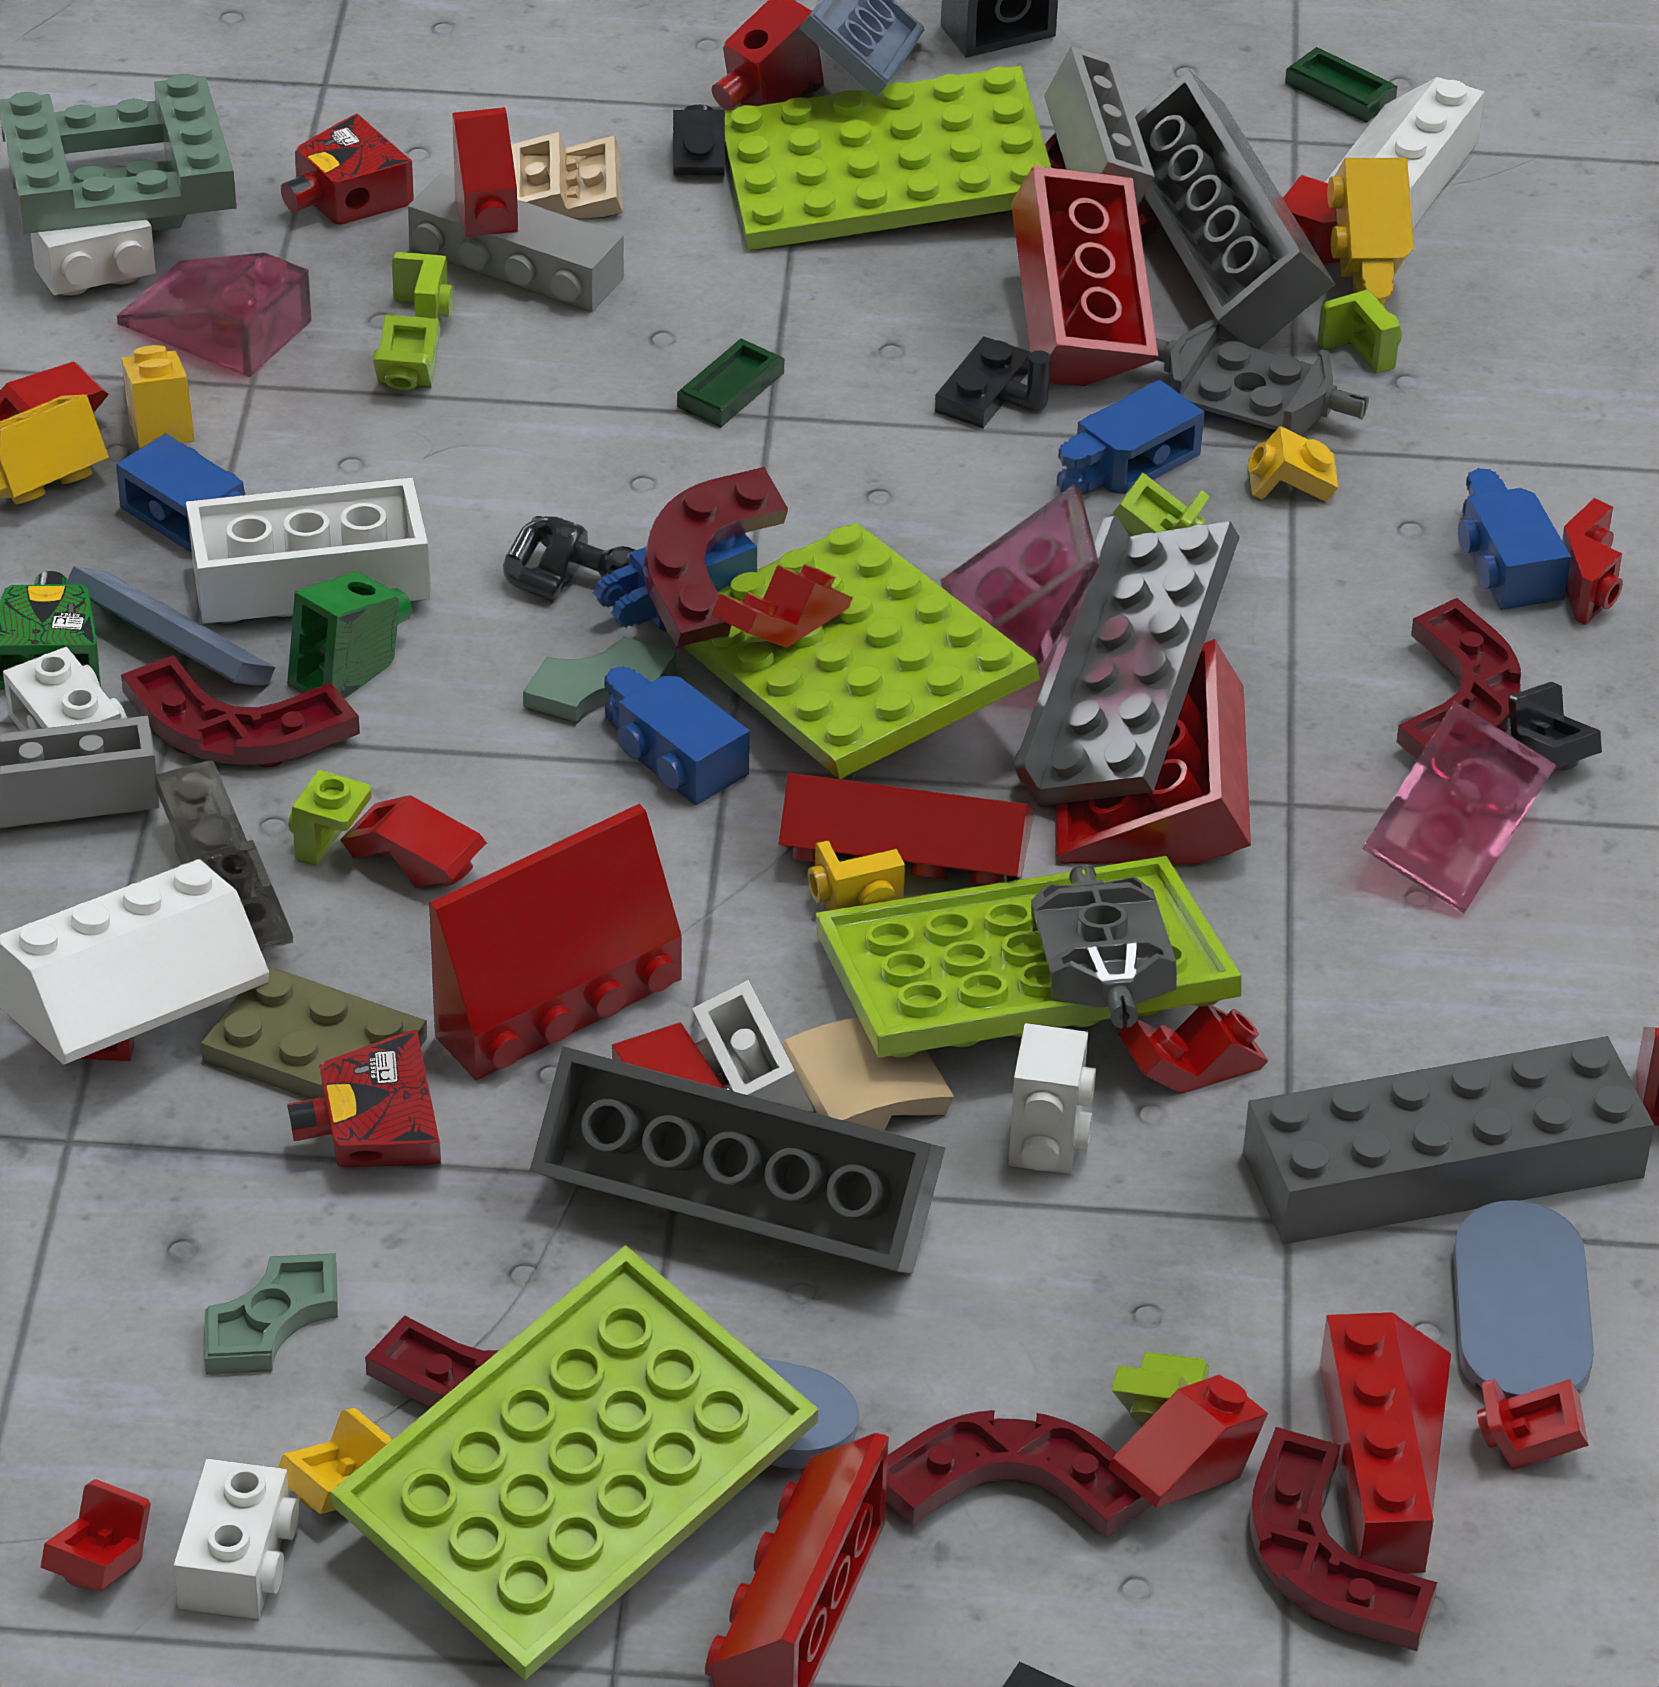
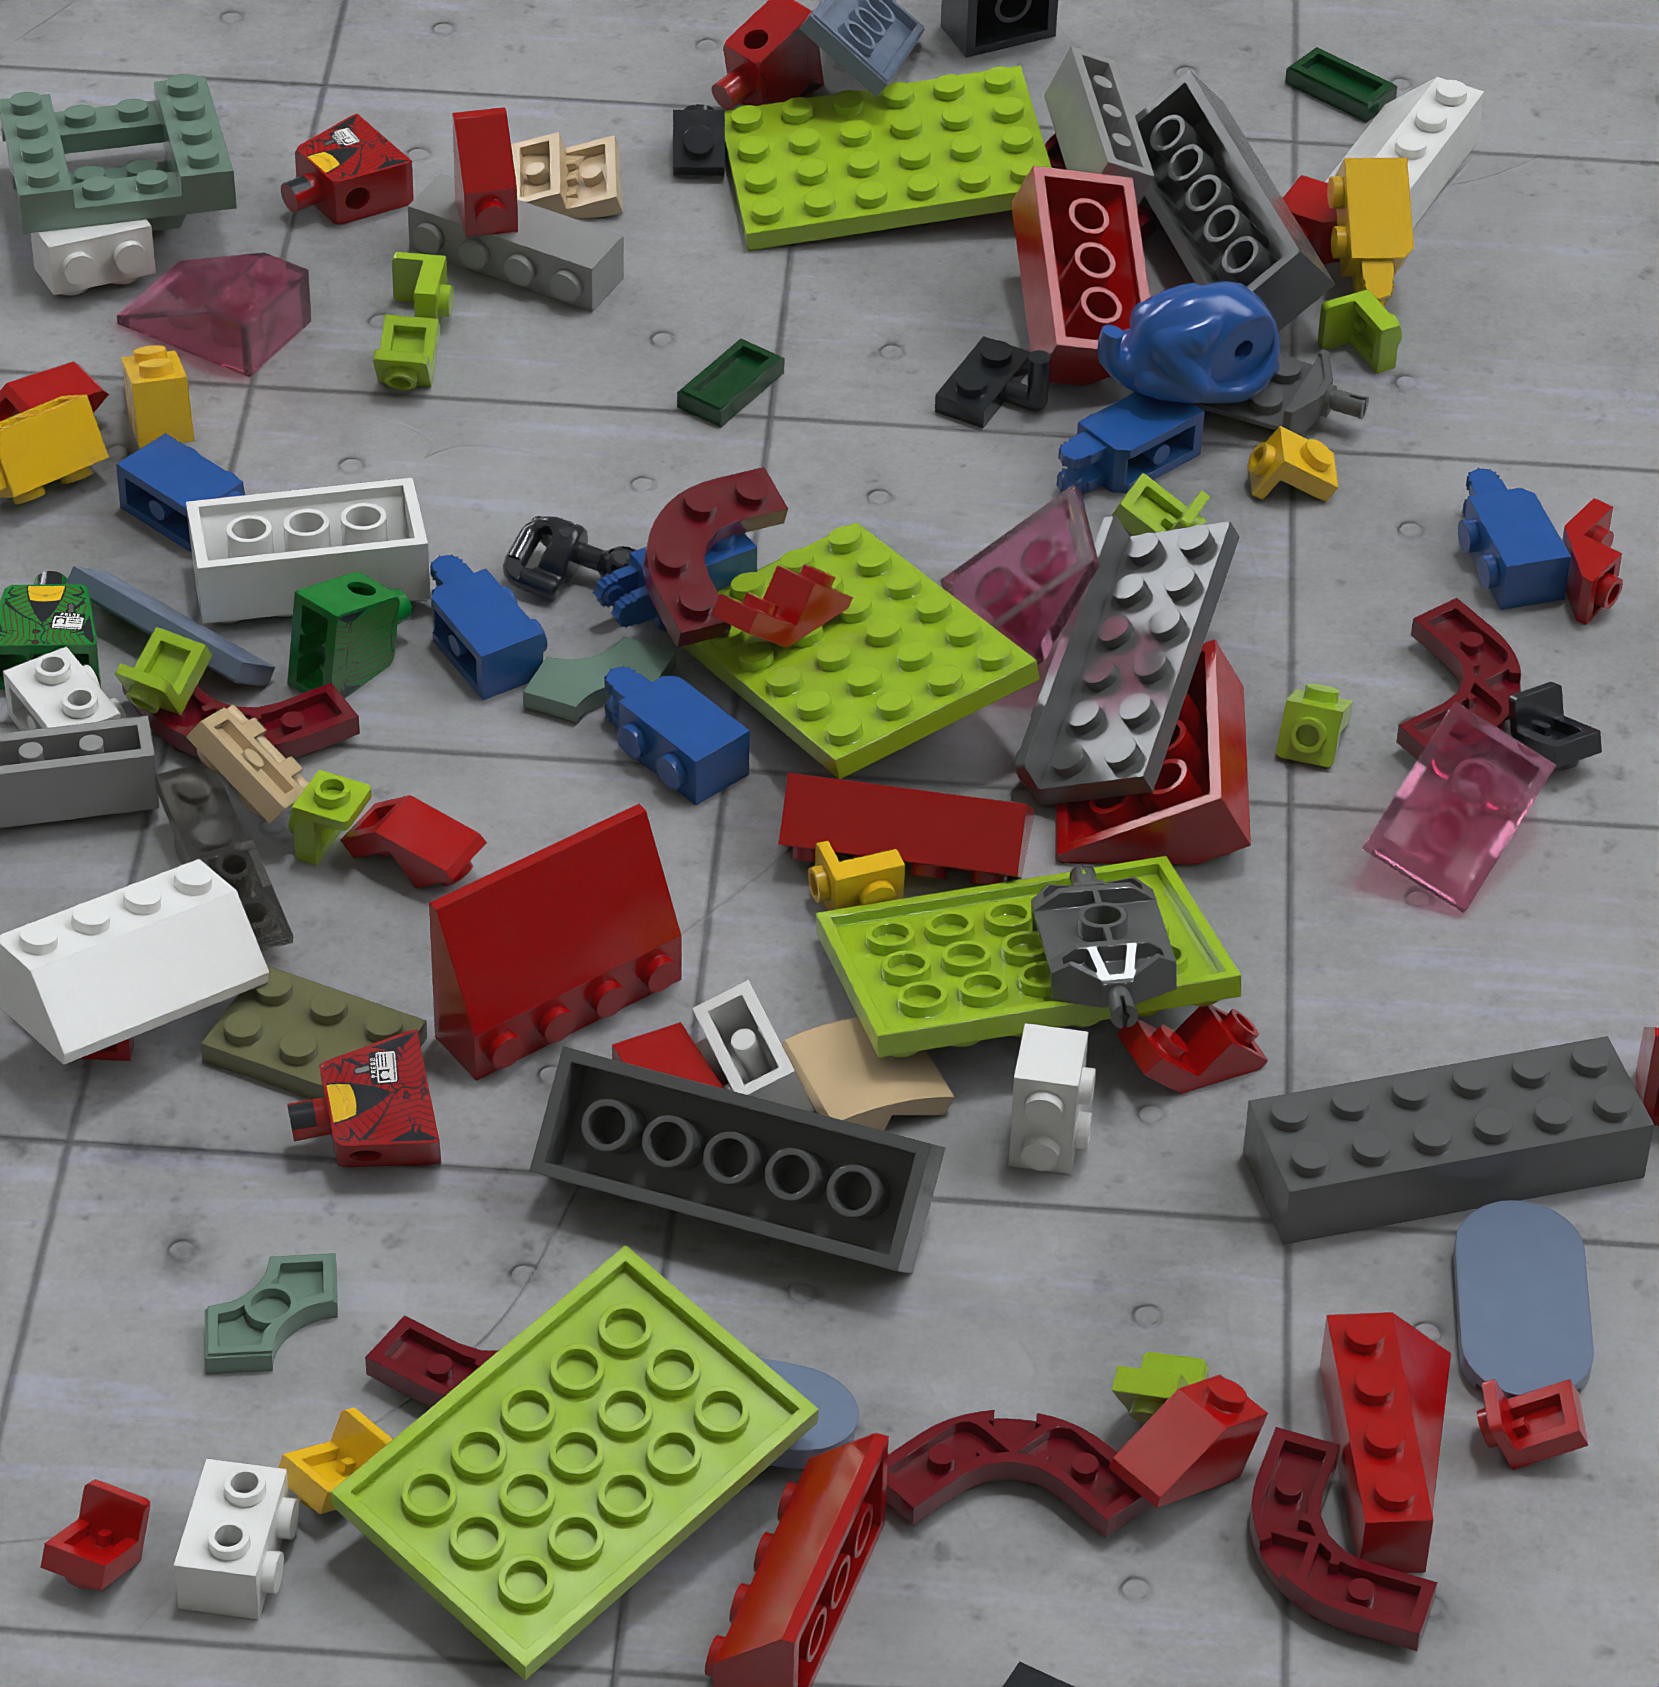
(165, 672): none -> lime bracket
(254, 767): none -> tan plate
(483, 628): none -> blue hinge
(1195, 345): none -> blue piece
(1313, 725): none -> lime bracket

